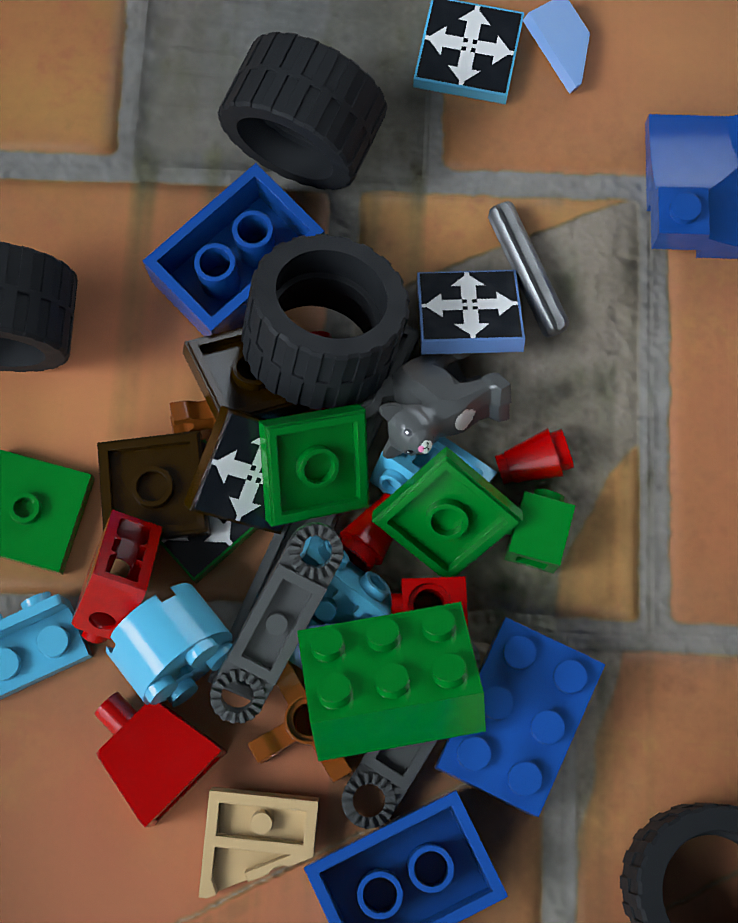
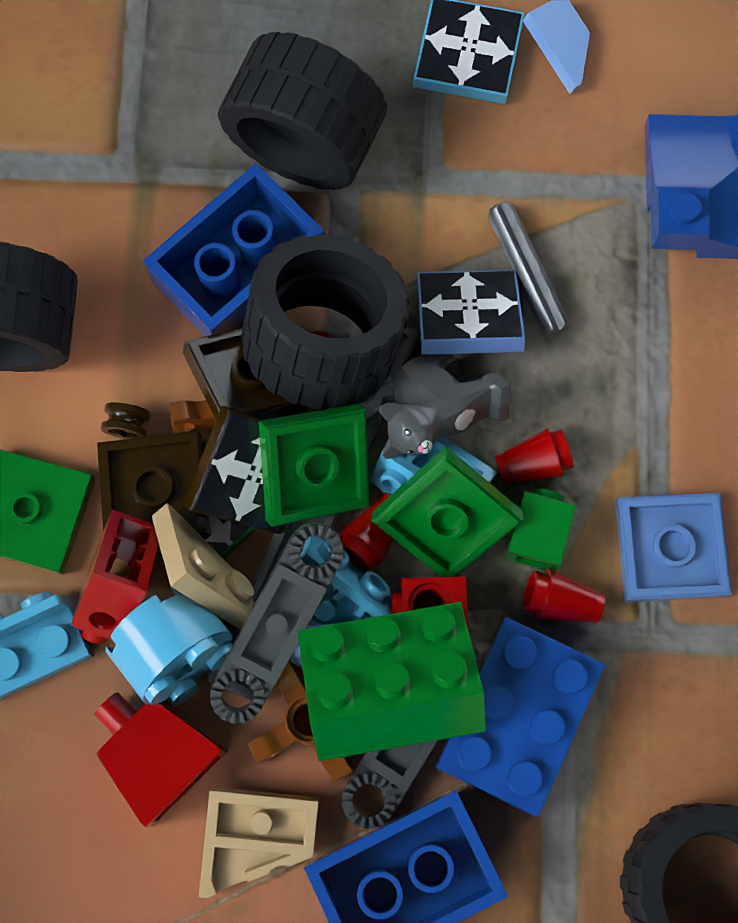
(125, 420): none -> dark brown bush
(200, 571): none -> tan wing
(561, 598): none -> red cone
(672, 547): none -> medium blue tile

